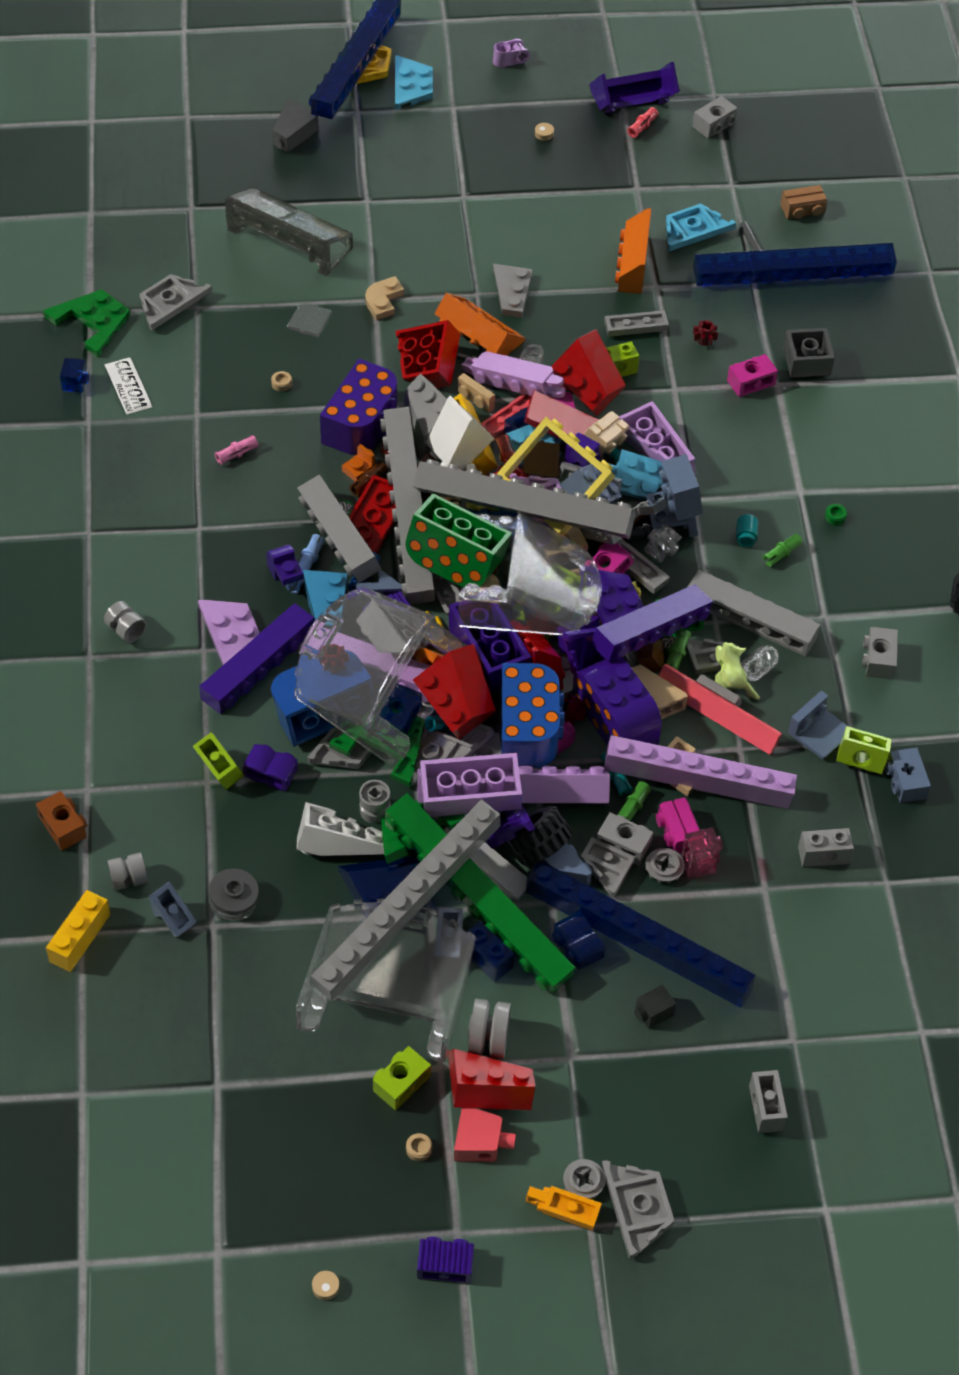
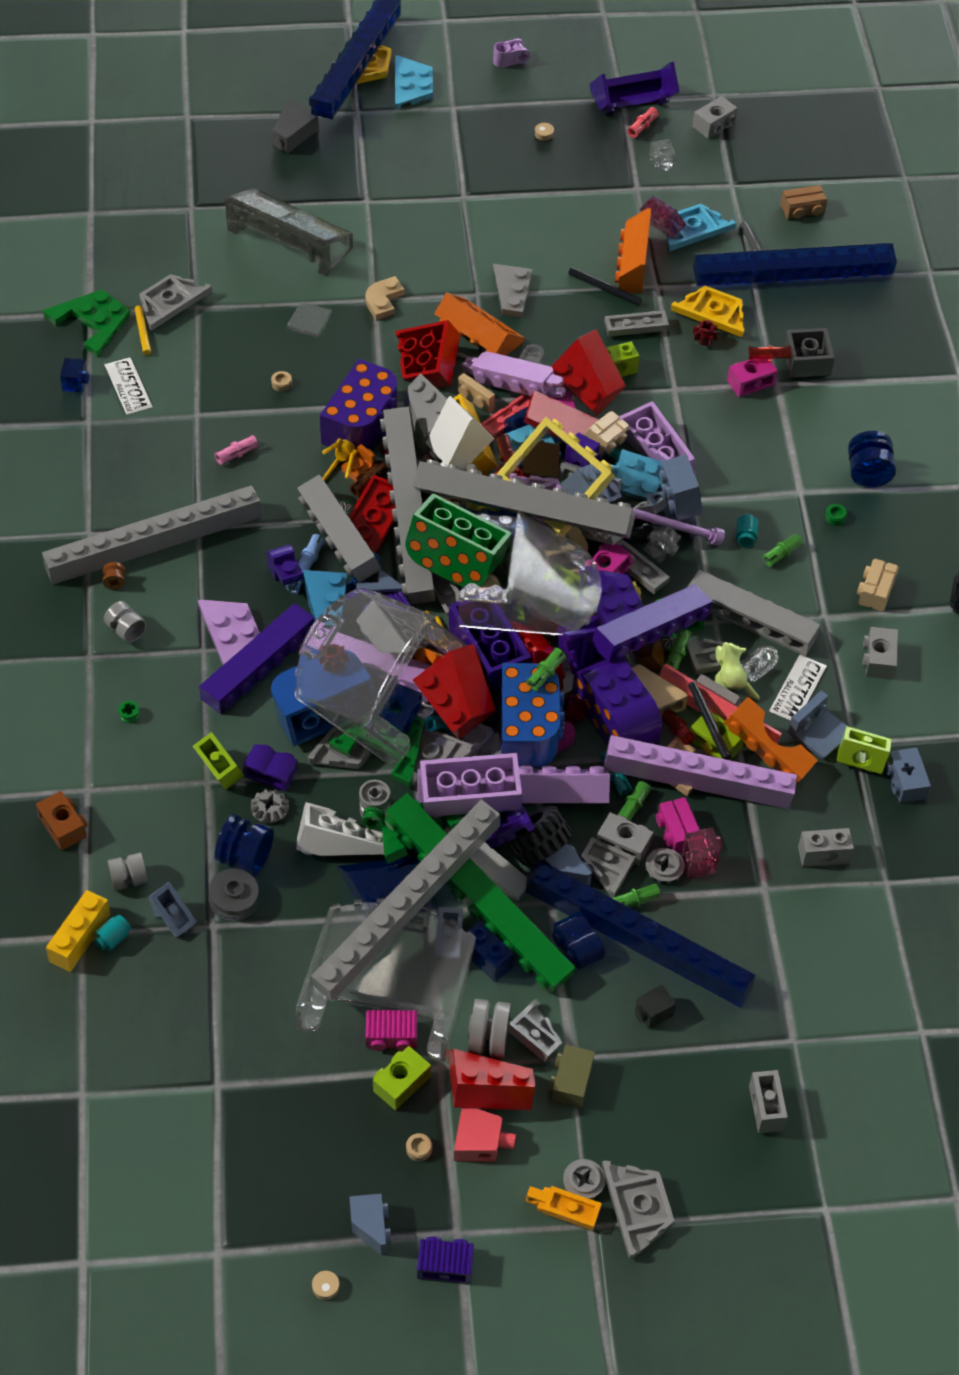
(111, 933): none -> teal brick
(114, 575): none -> dark orange wheel
(135, 711): none -> green bush
(142, 330): none -> yellow bar
(152, 534): none -> light grey brick
(244, 844): none -> clear blue wheel
(274, 813): none -> light grey gear
(344, 451): none -> yellow plant
(368, 1221): none -> sand blue slope
(373, 818): none -> green bush
(391, 1029): none -> dark pink brick
(535, 1031): none -> light grey wing
(546, 669): none -> bright green pin
(572, 1076): none -> olive brick
(605, 286): none -> black bar
(639, 896): none -> bright green axle
(662, 160): none -> clear brick
(664, 217): none -> clear pink brick
(678, 727): none -> clear red pin
(705, 741): none -> lime brick
(709, 720): none -> black bar
(713, 535): none -> lavender piece
(714, 306): none -> yellow wing
(748, 725): none -> orange arch
(769, 352): none -> clear red pin
(797, 687): none -> white sticker
(871, 459): none -> clear blue wheel
(878, 584): none -> tan brick

